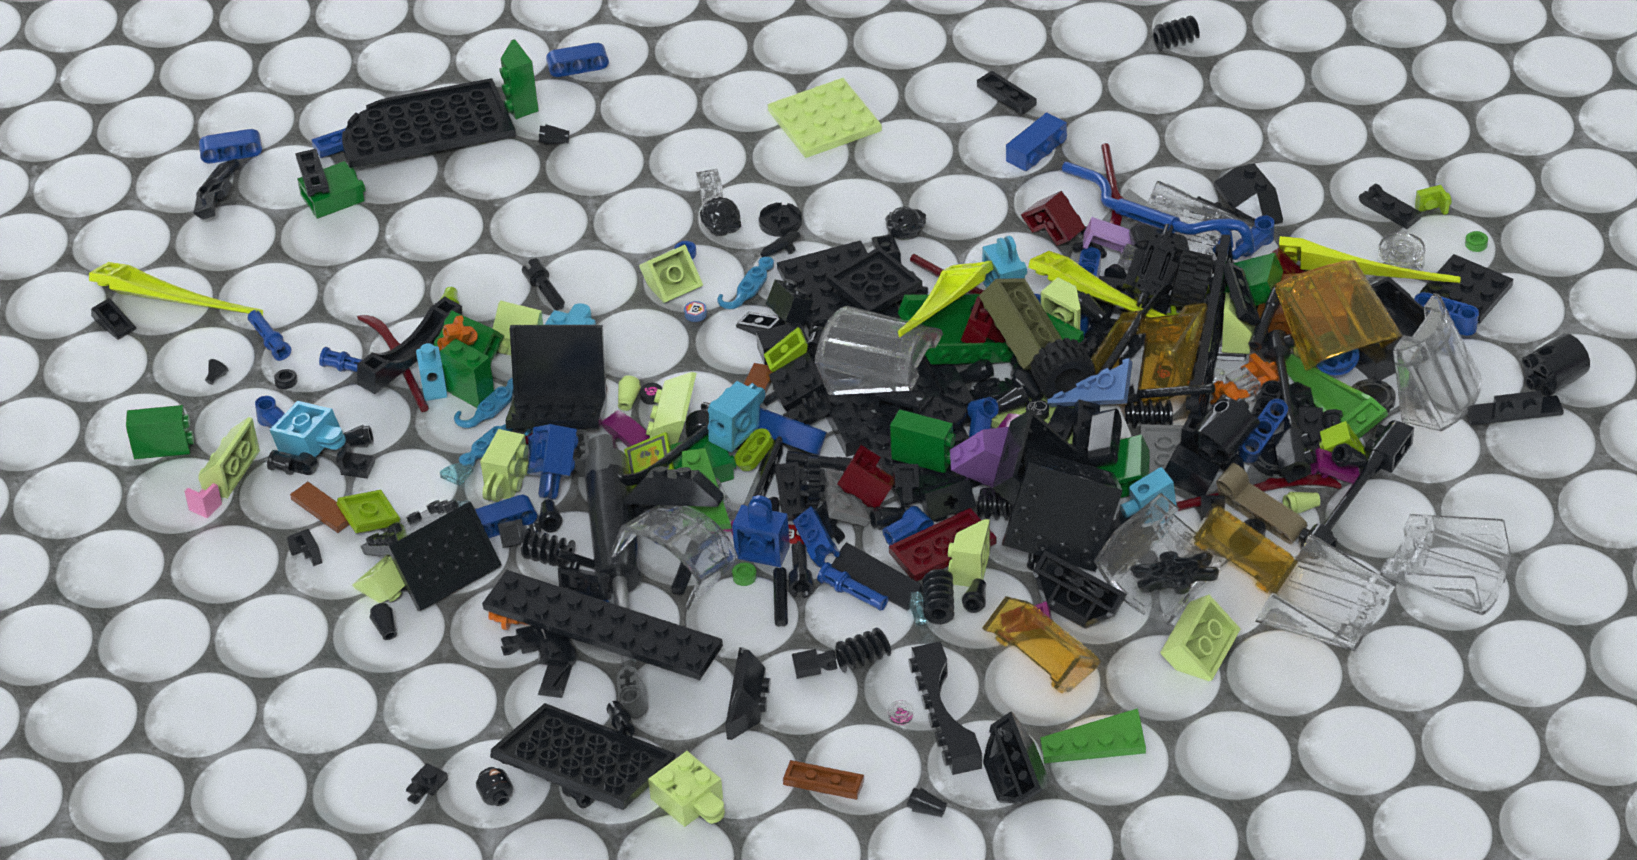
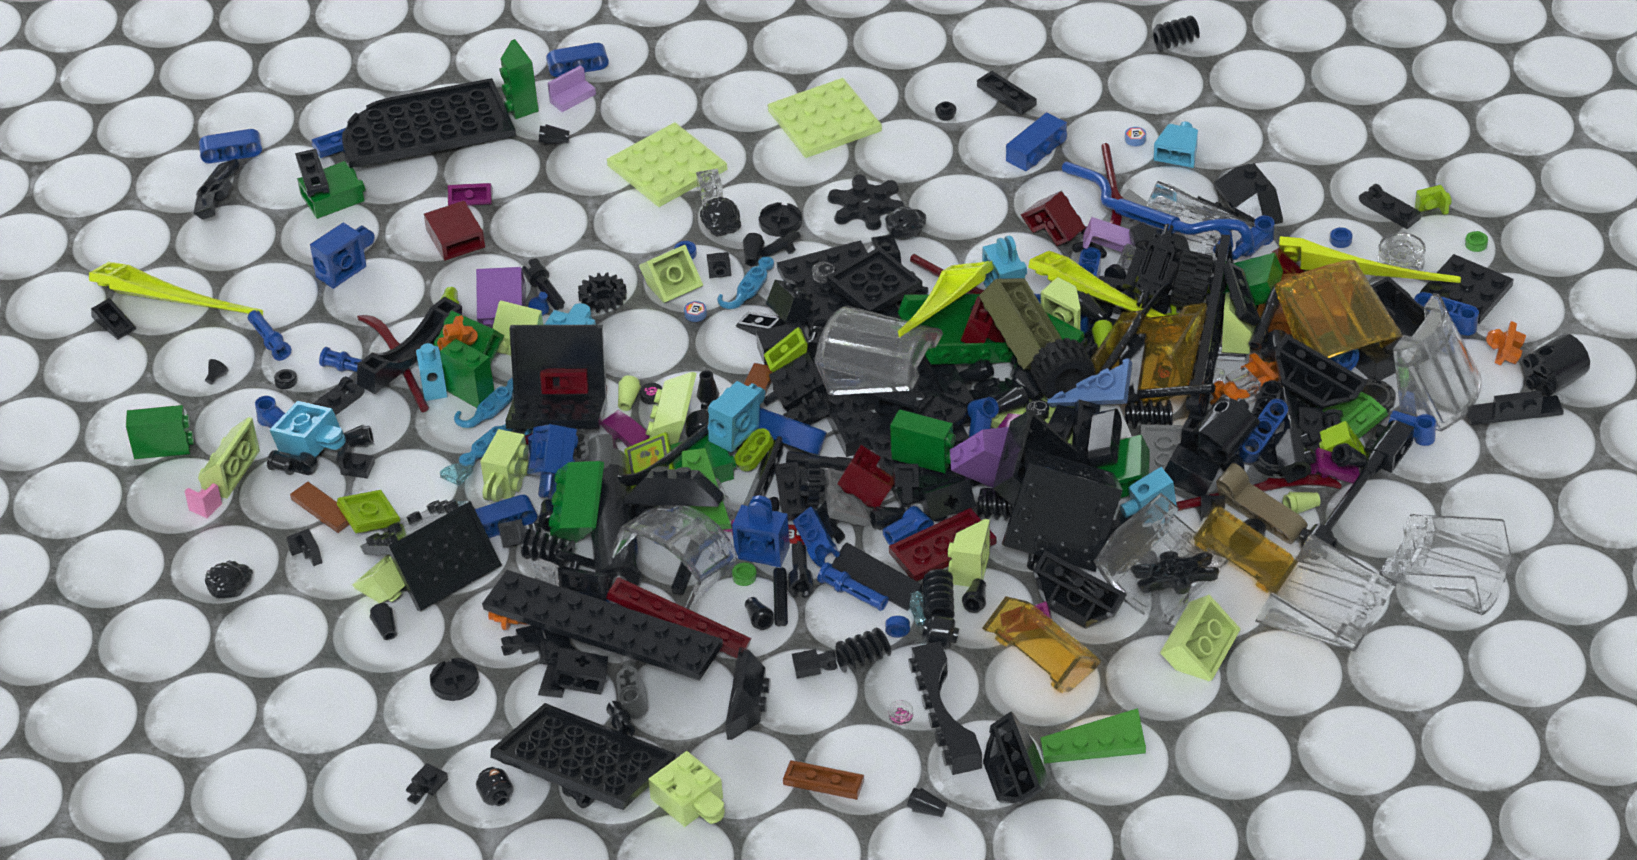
(232, 579): none -> black hair
(338, 399): none -> black plate
(340, 253): none -> blue brick
(454, 230): none -> dark red brick
(454, 679): none -> black tile
(470, 193): none -> magenta slope
(496, 285): none -> medium lavender slope
(540, 303): none -> blue rock
(546, 571): none -> clear plate
(570, 89): none -> lavender panel
(571, 381): none -> dark red slope
(576, 499): none -> green slope
(580, 671): none -> black brick
(602, 292): none -> black gear
(646, 602): none -> dark red plate
(665, 164): none -> yellowish green plate
(707, 388): none -> black cone
(718, 265): none -> black bracket
(753, 245): none -> black cone
(759, 614): none -> black cone
(821, 271): none -> clear tile
(870, 211): none -> black plate
(897, 626): none -> blue tile
(940, 629): none -> black head
(945, 111): none -> black plate
(1100, 331): none -> lime cone
(1135, 136): none -> tile
(1177, 145): none -> medium azure torso
(1315, 375): none -> black wedge
(1341, 237): none -> blue tile
(1423, 425): none -> blue piece
(1507, 344): none -> orange hips

